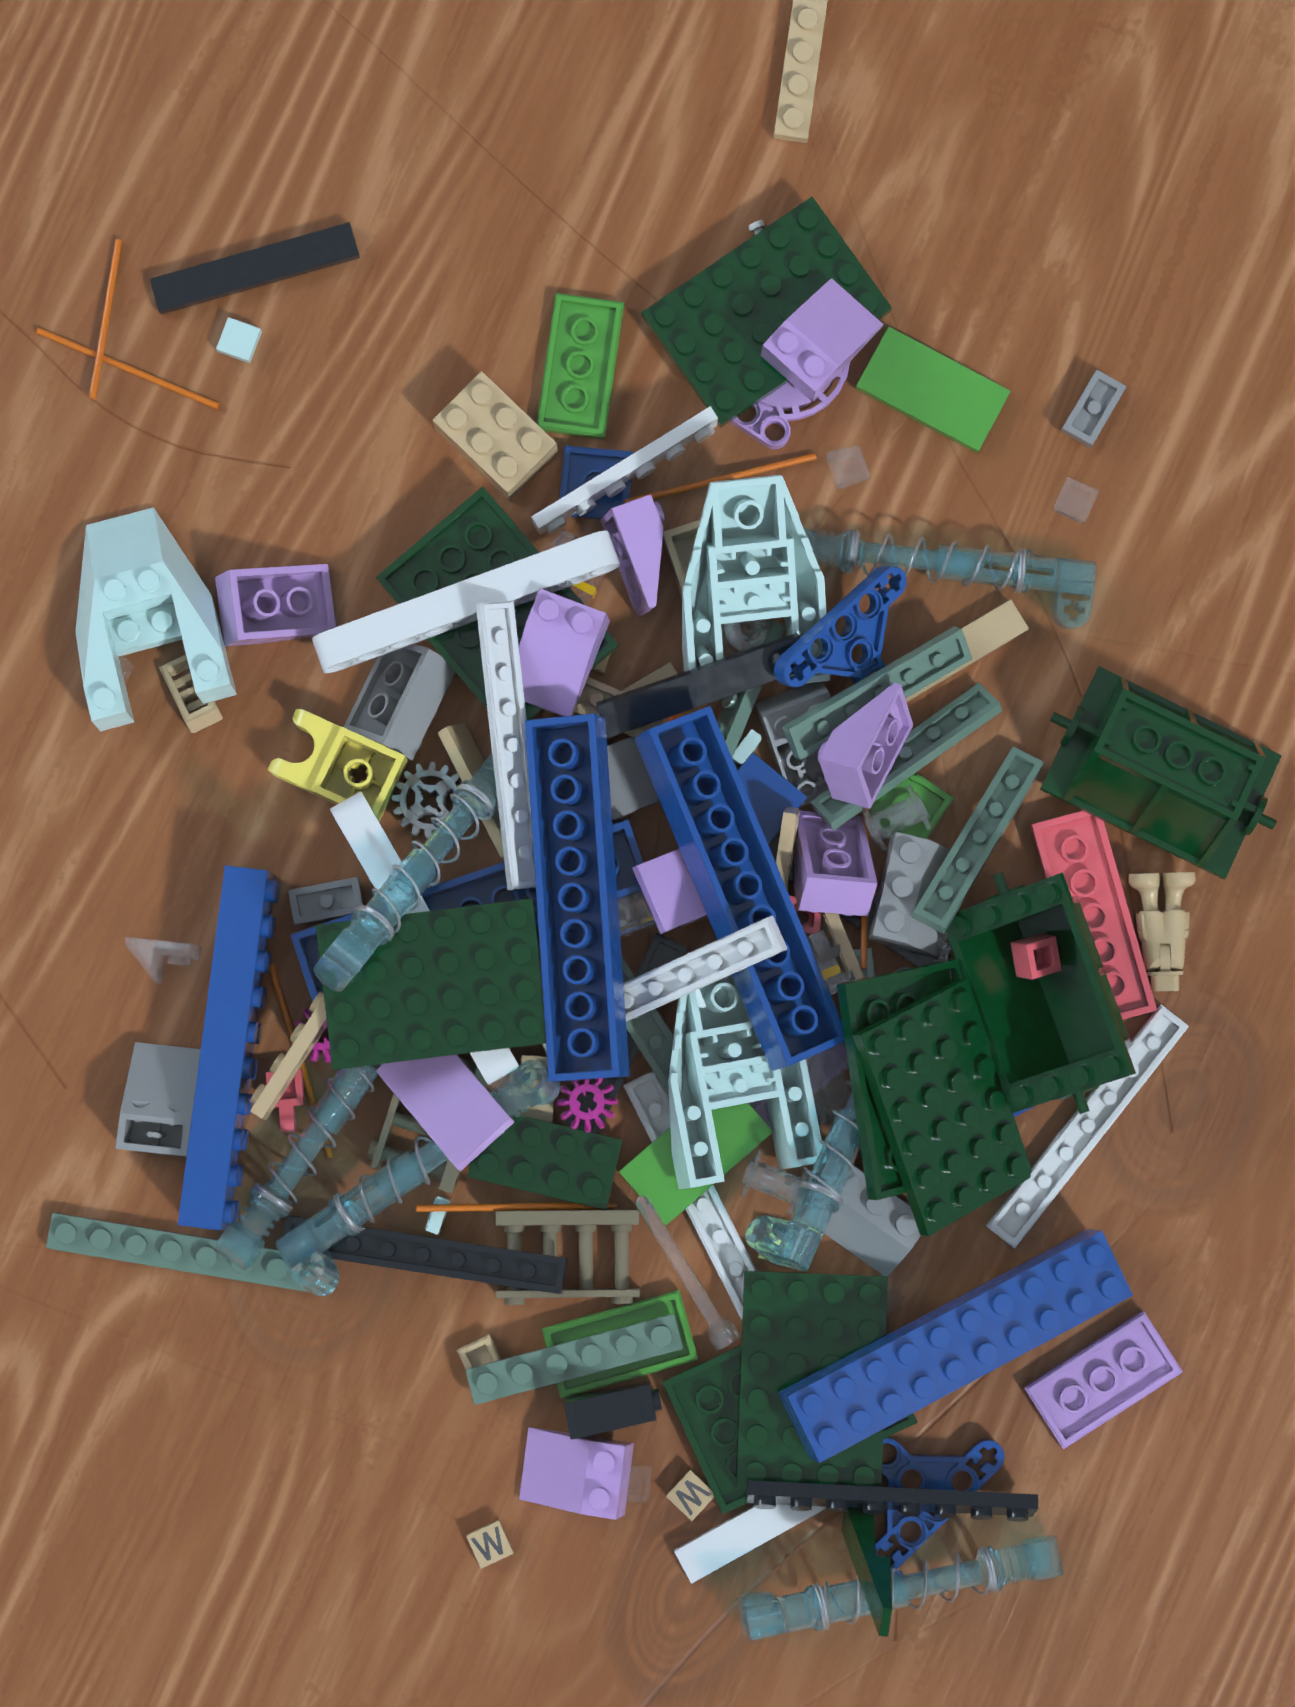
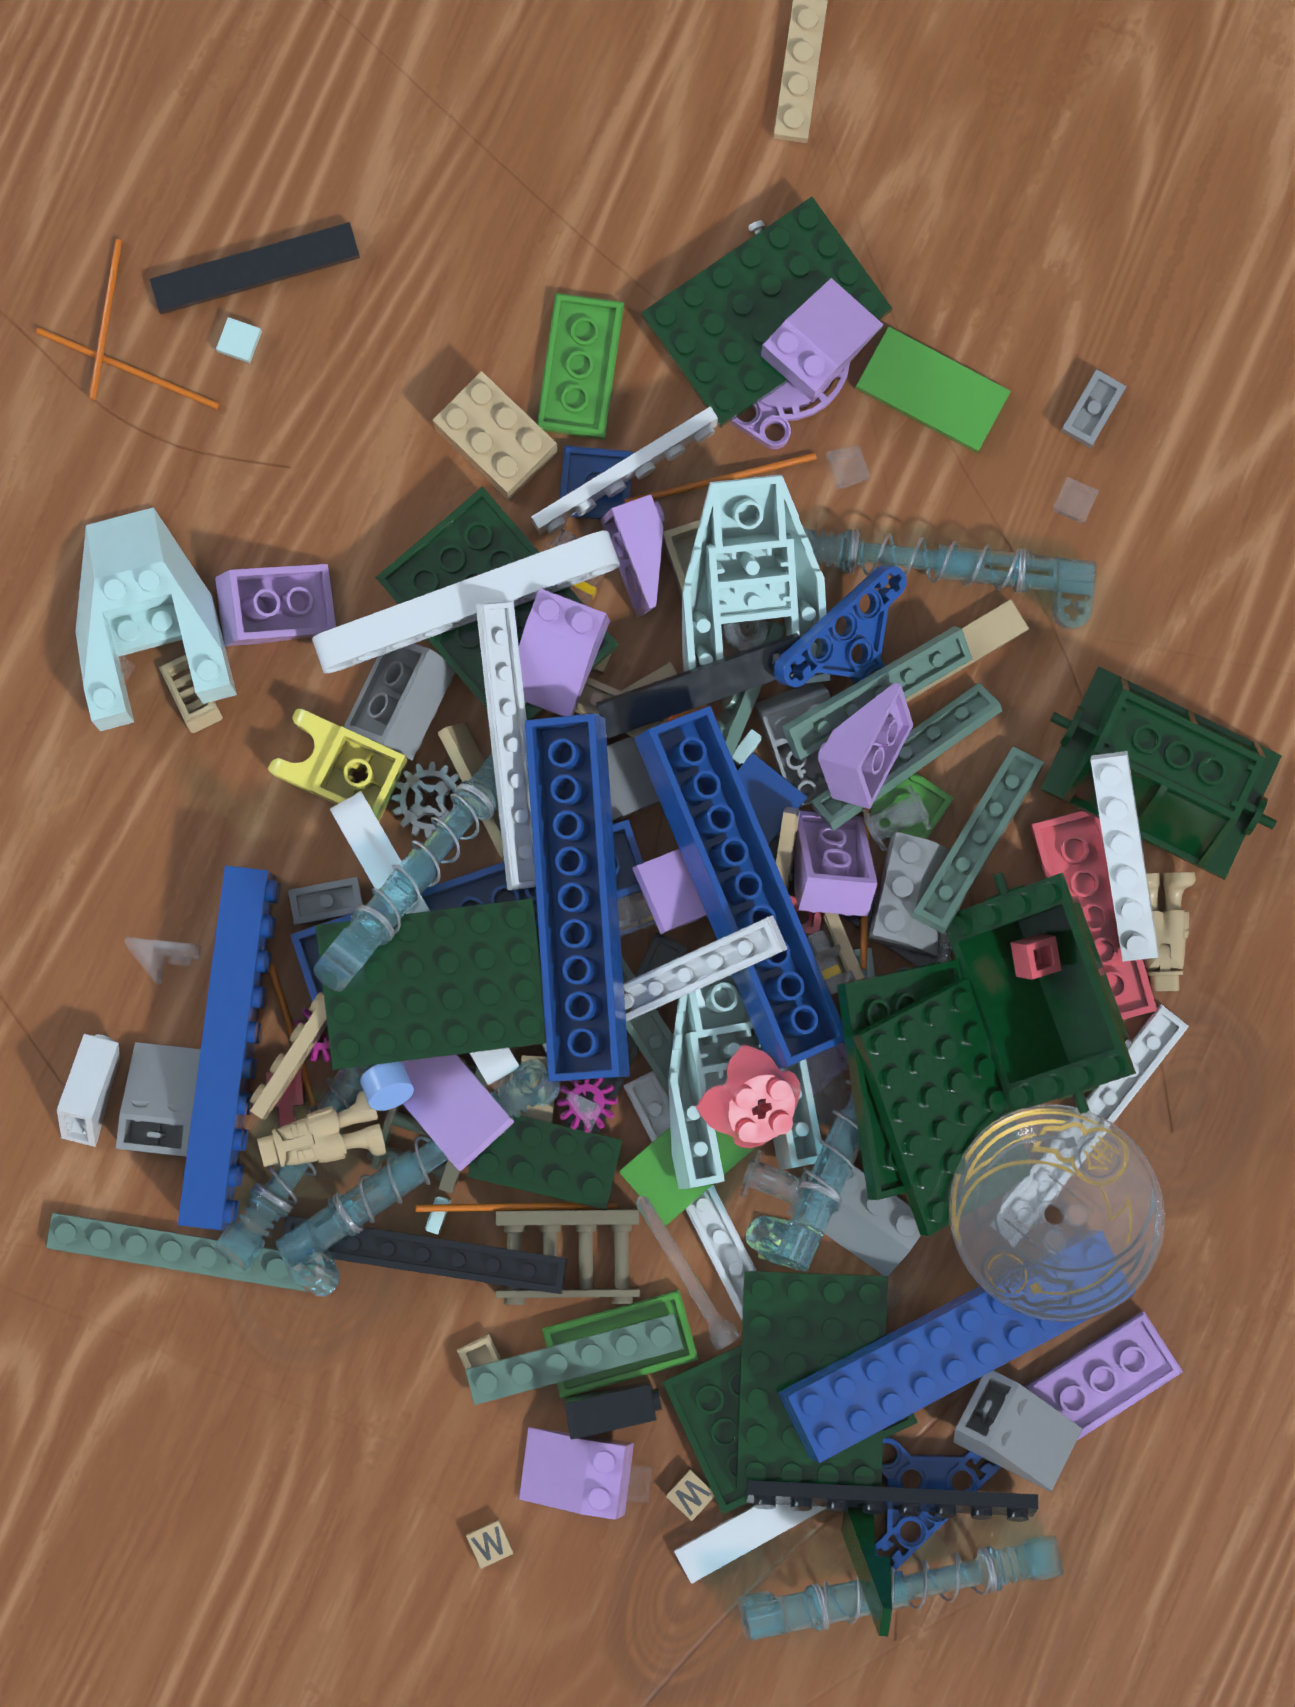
(88, 1089): none -> white slope
(319, 1136): none -> tan piece
(386, 1085): none -> light blue piece
(586, 1109): none -> clear slope
(752, 1077): none -> coral brick
(1017, 1430): none -> light grey slope
(1106, 1203): none -> clear dish
(1124, 856): none -> white plate

